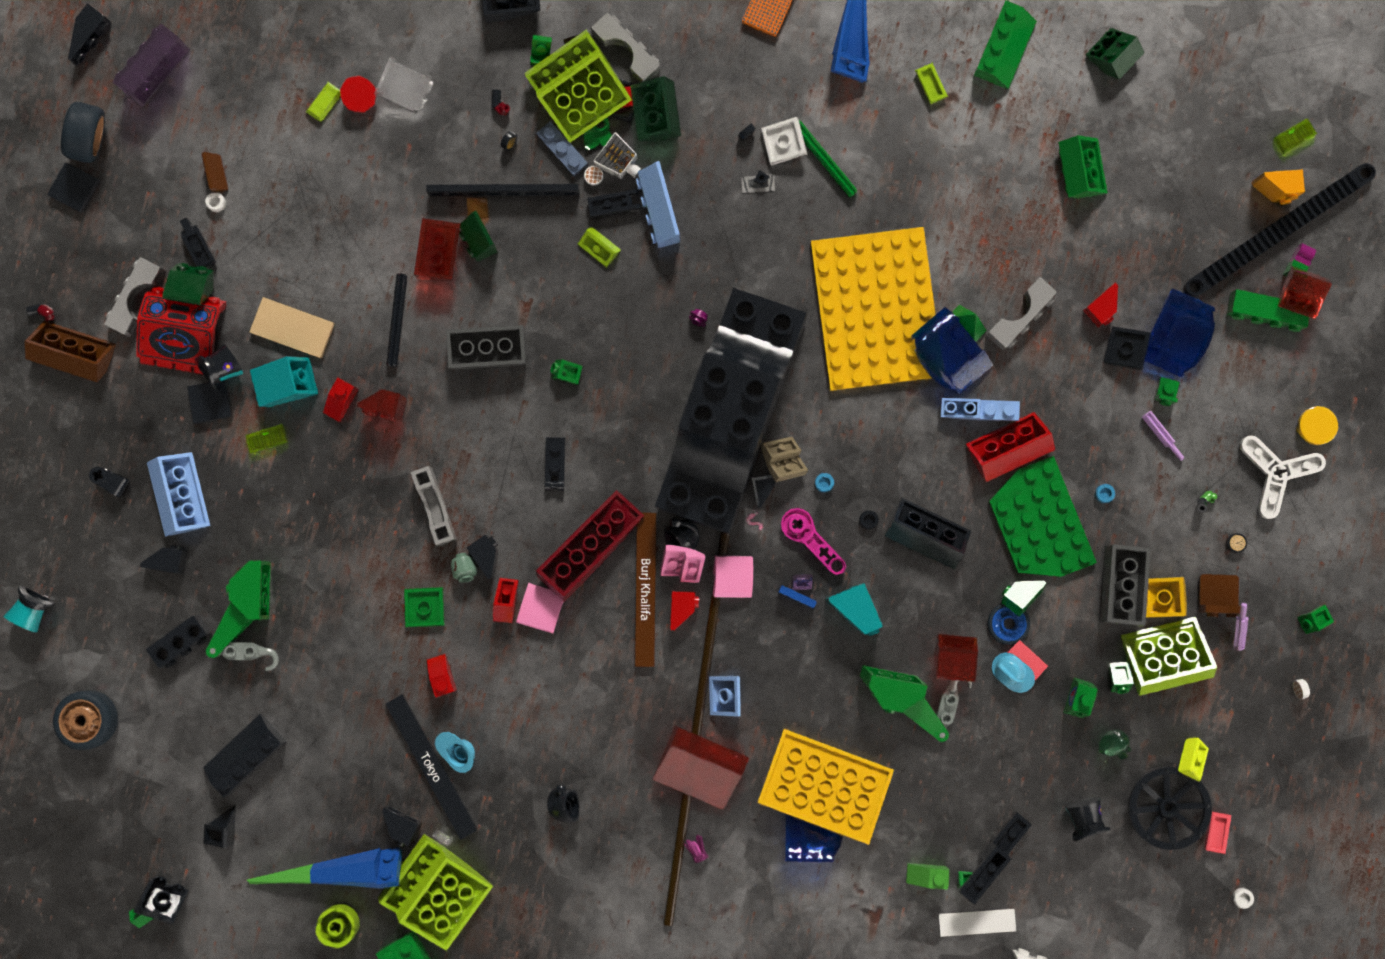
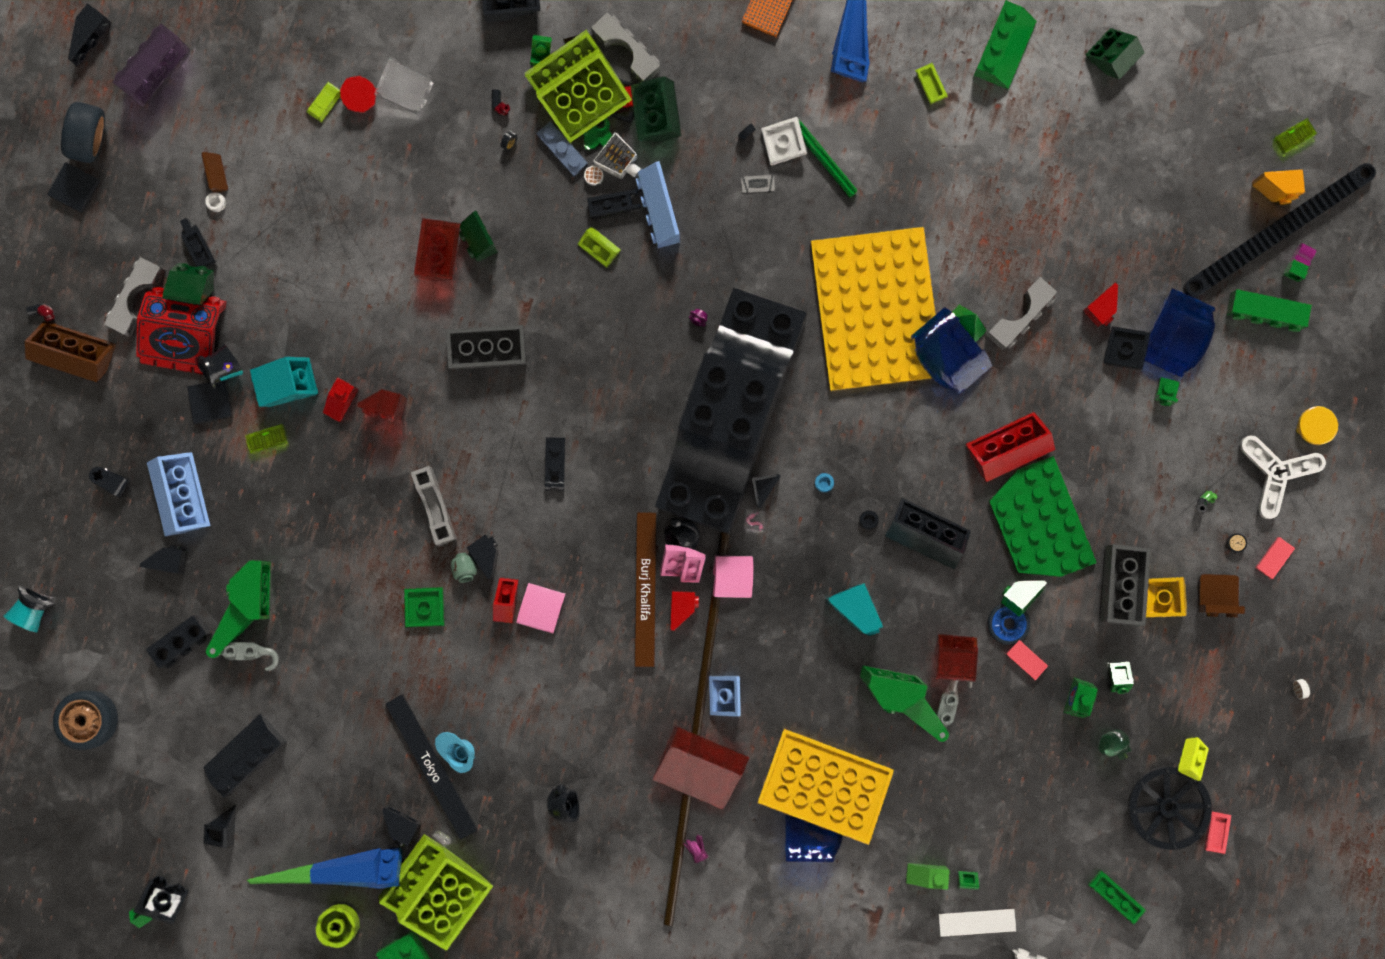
(292, 328): tan tile -> none
(396, 320): black axle -> none
(440, 675): red slope -> none
(479, 205): clear orange slope -> none
(503, 190): black tile -> none
(566, 371): green bracket -> none
(589, 546): dark red slope -> none
(761, 178): black piece -> none
(783, 459): dark tan slope -> none
(797, 596): blue tile -> none
(802, 582): clear purple slope -> none
(809, 537): dark pink beam -> none
(980, 409): light blue slope -> none
(995, 858): black bracket -> none
(1013, 672): medium azure piece -> none
(1082, 167): green slope -> none
(1086, 818): black hat -> none
(1104, 493): dark azure tile -> none
(1117, 897): none -> green tile
(1161, 433): lavender axle -> none
(1168, 656): lime slope -> none
(1241, 629): lavender axle -> none
(1243, 898): white tile -> none
(1275, 558): none -> coral tile
(1304, 292): clear red slope -> none
(1316, 619): green bracket -> none

